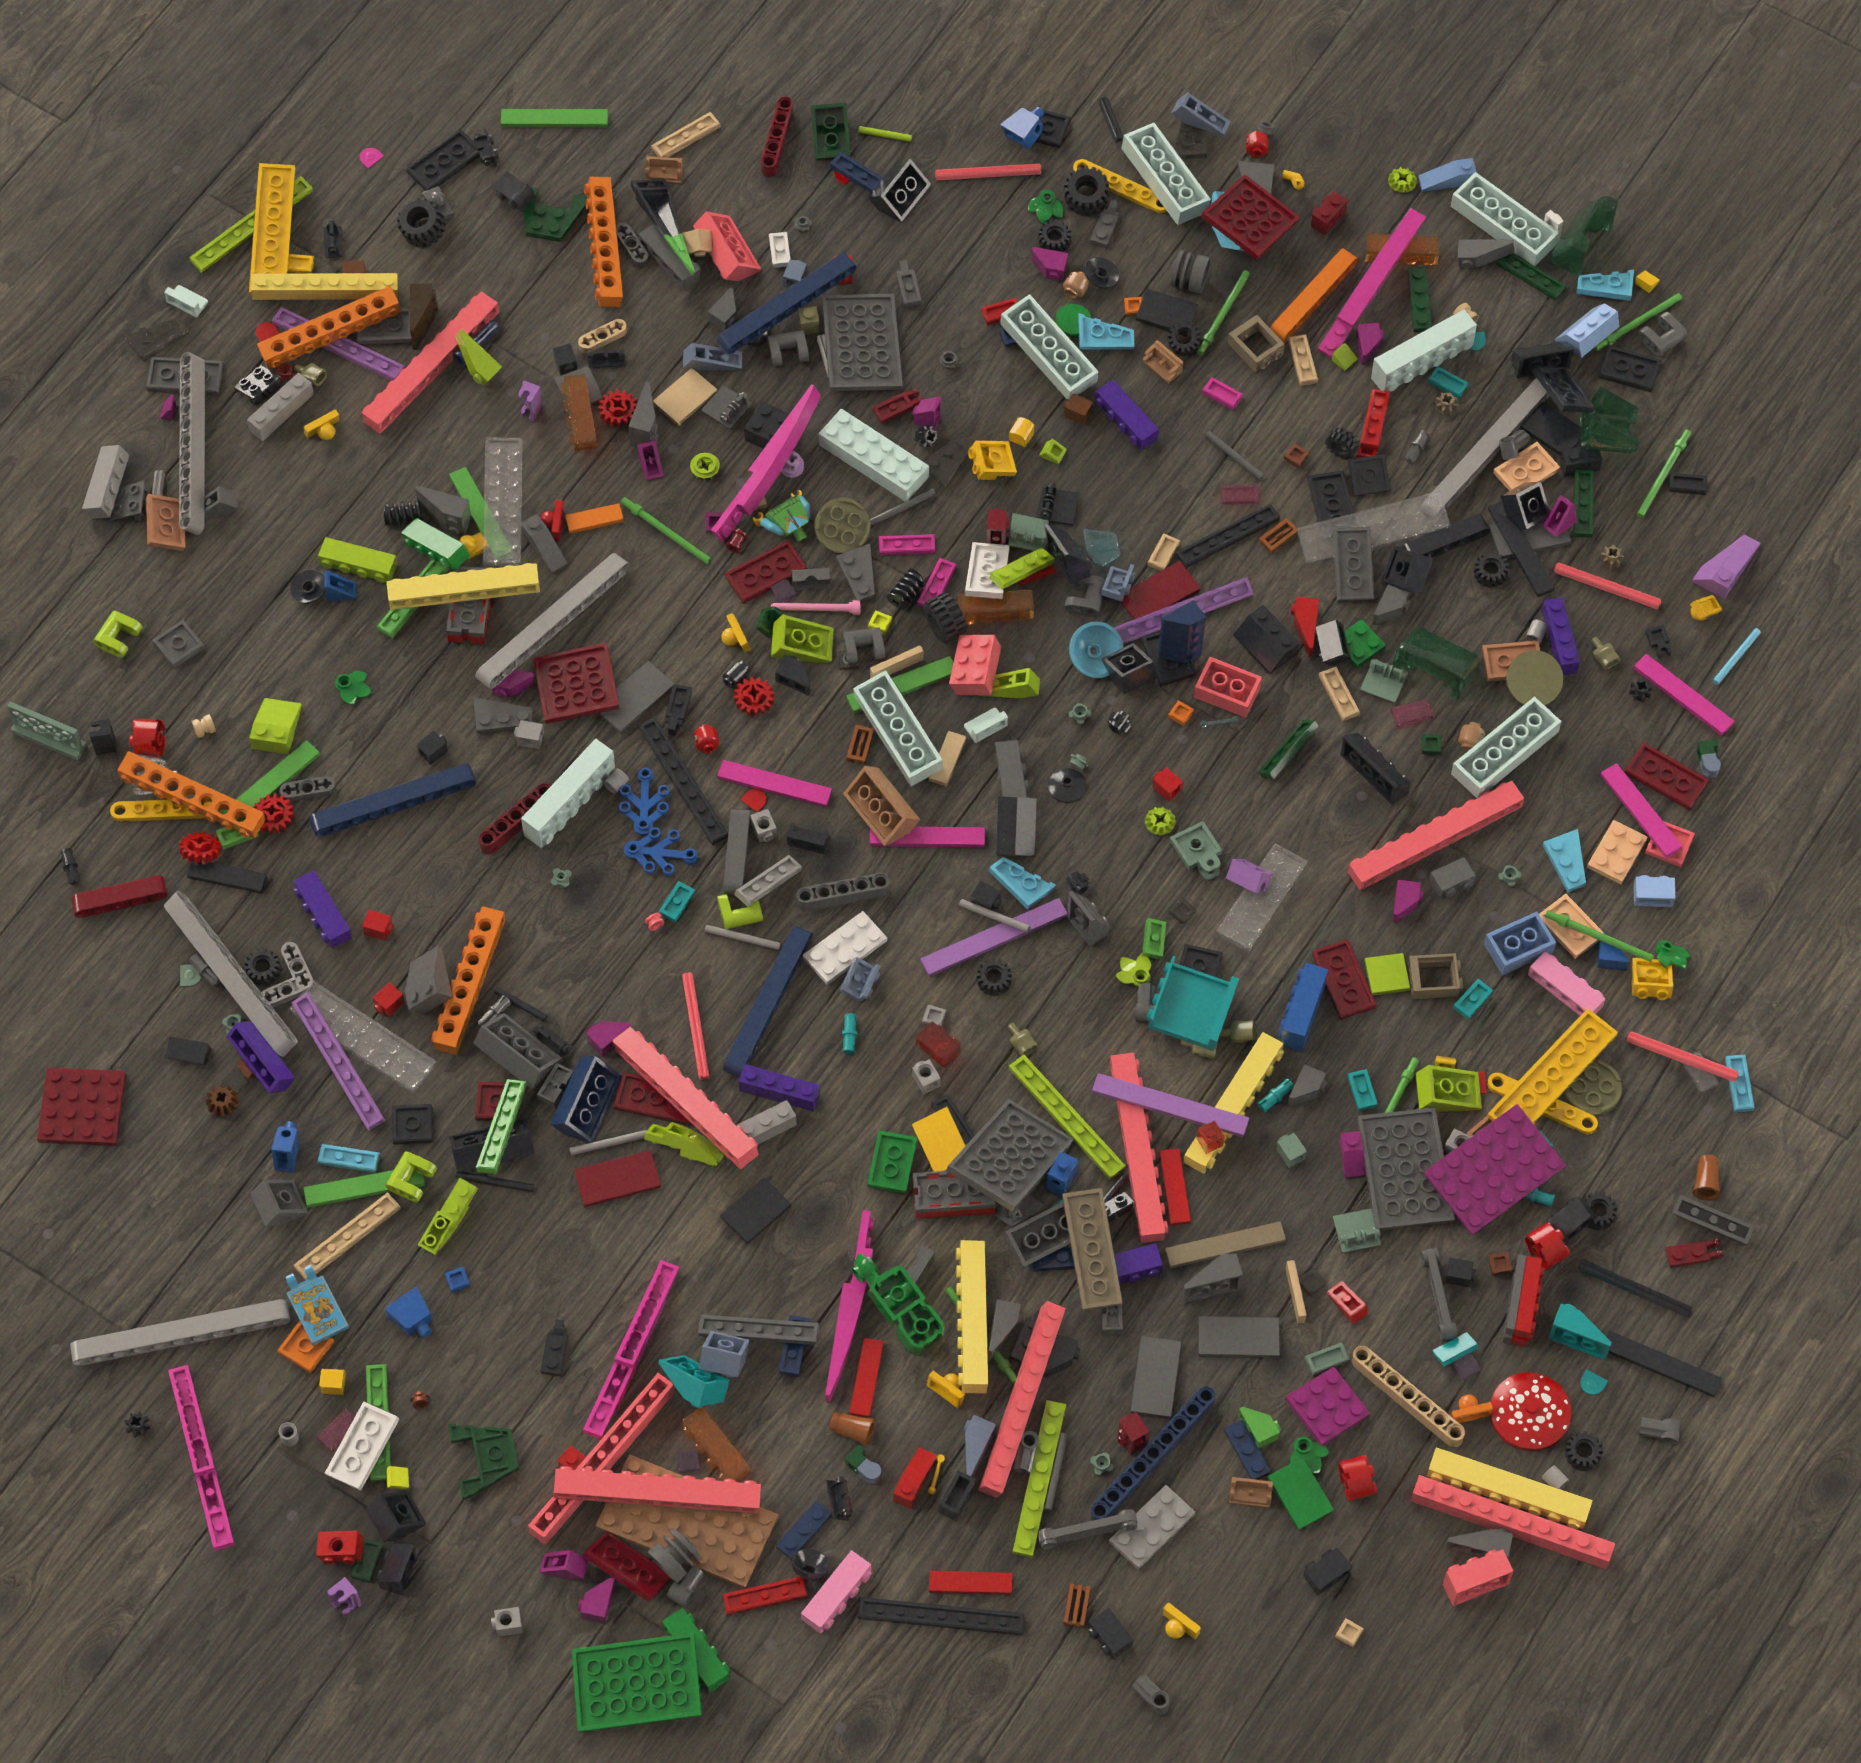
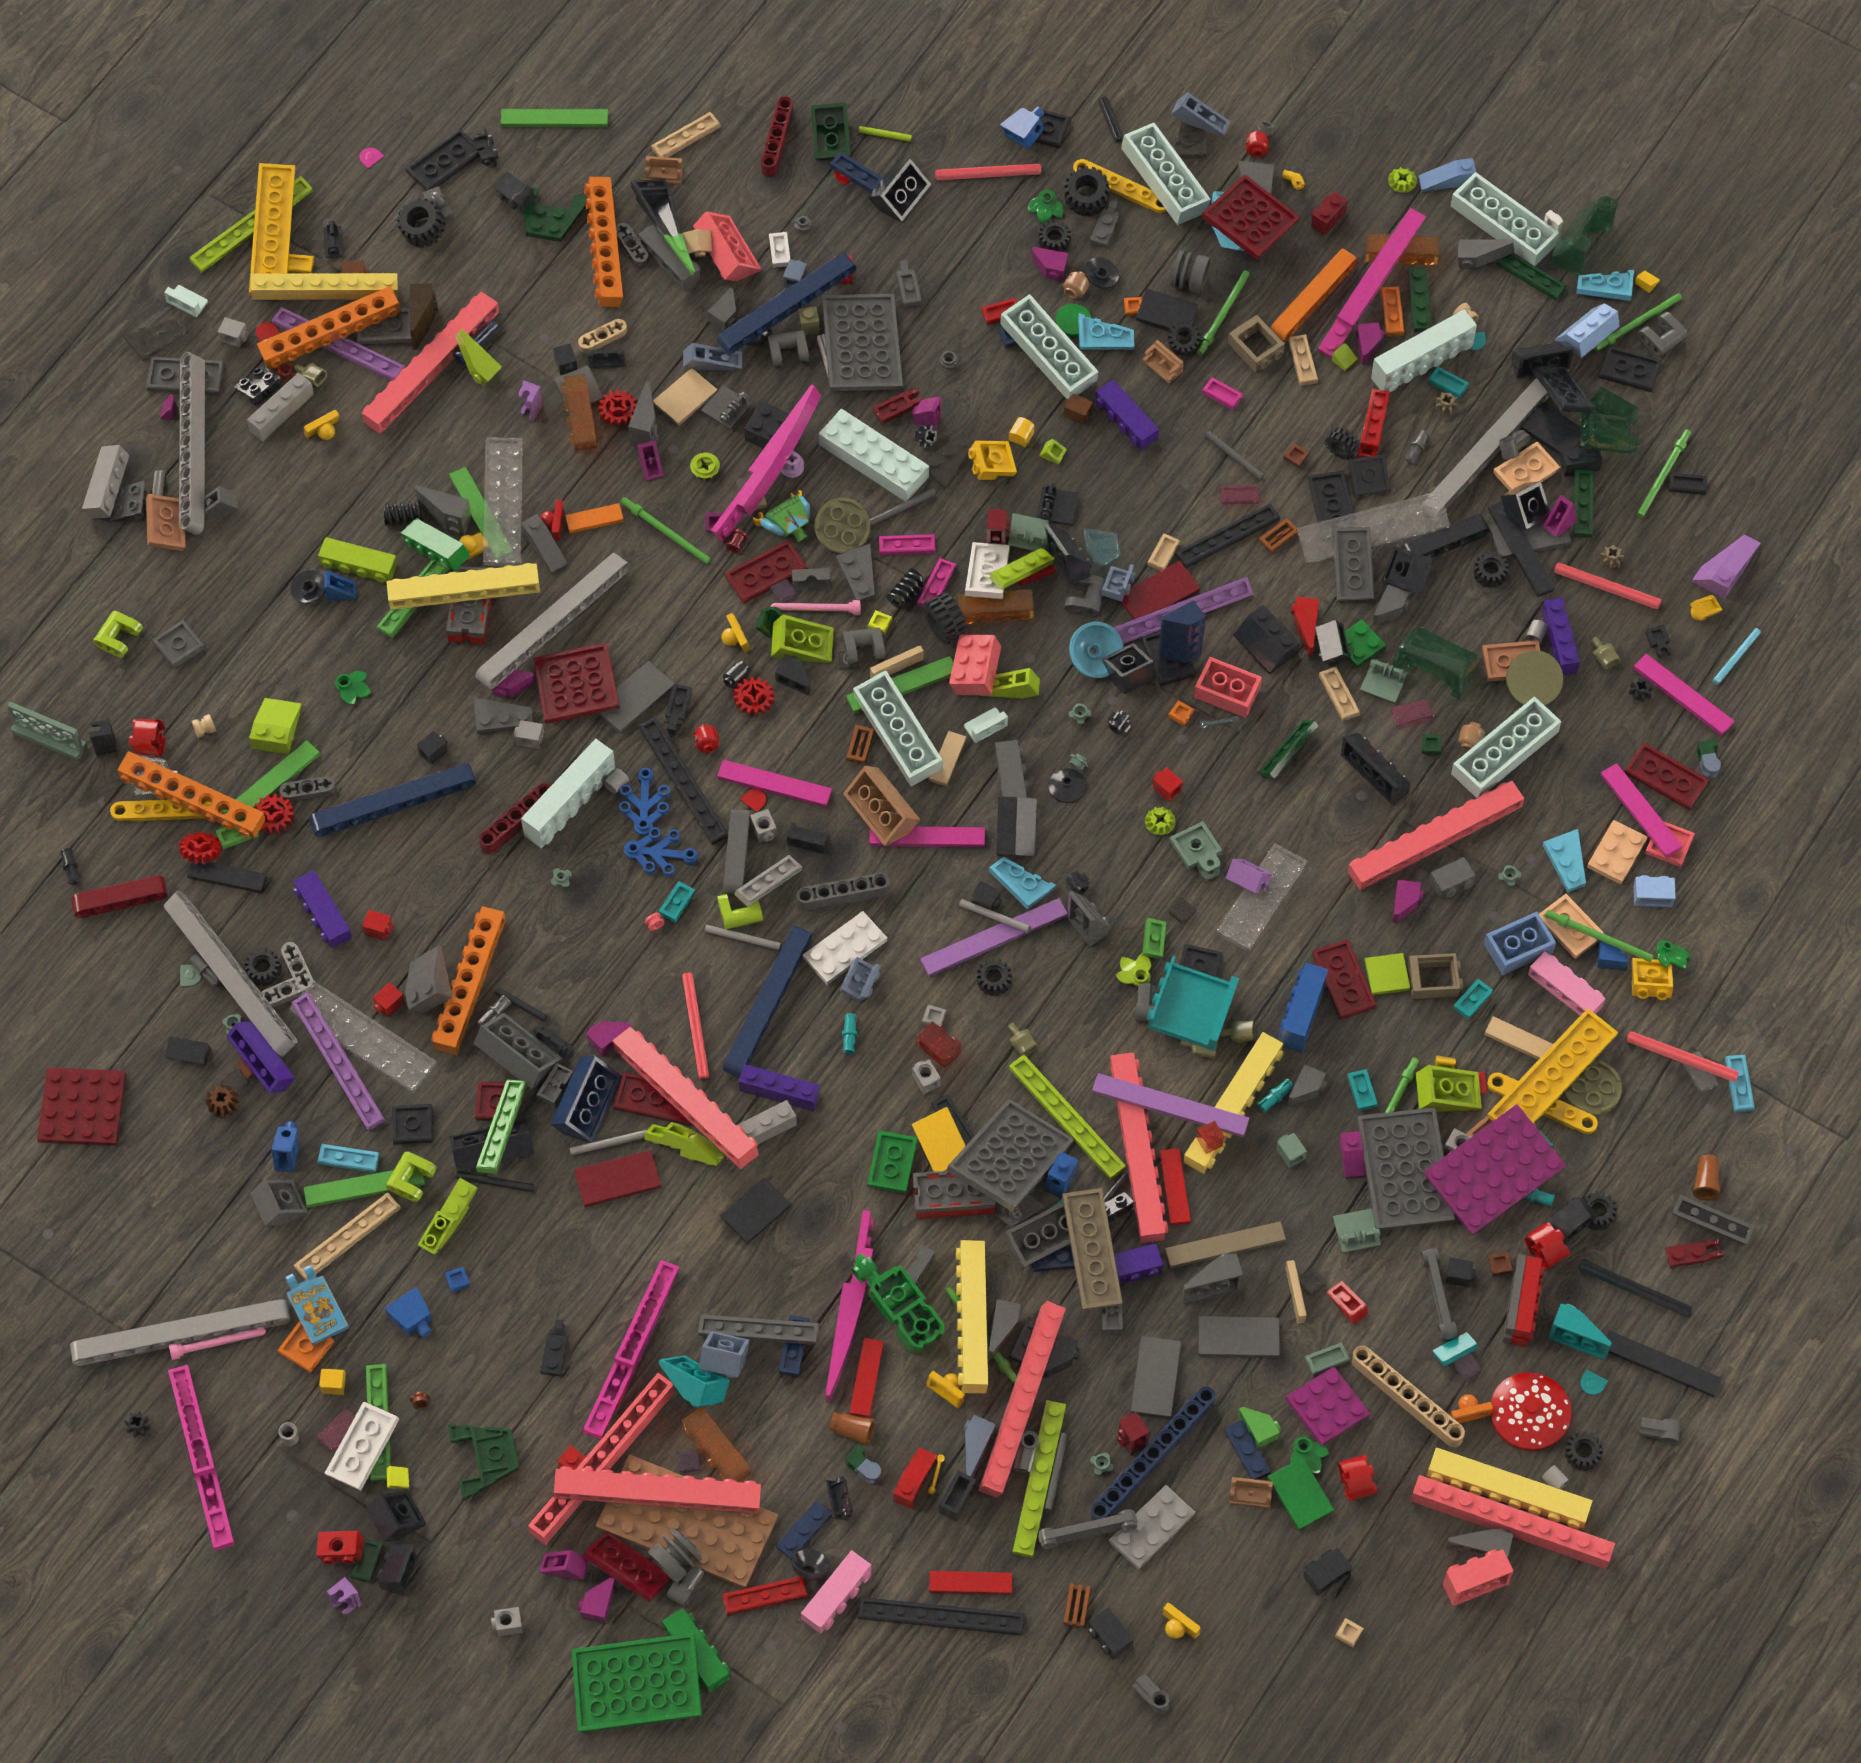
(178, 1350): none -> bright pink piece
(232, 332): none -> light grey brick
(1392, 311): none -> orange tile
(1517, 1038): none -> tan tile

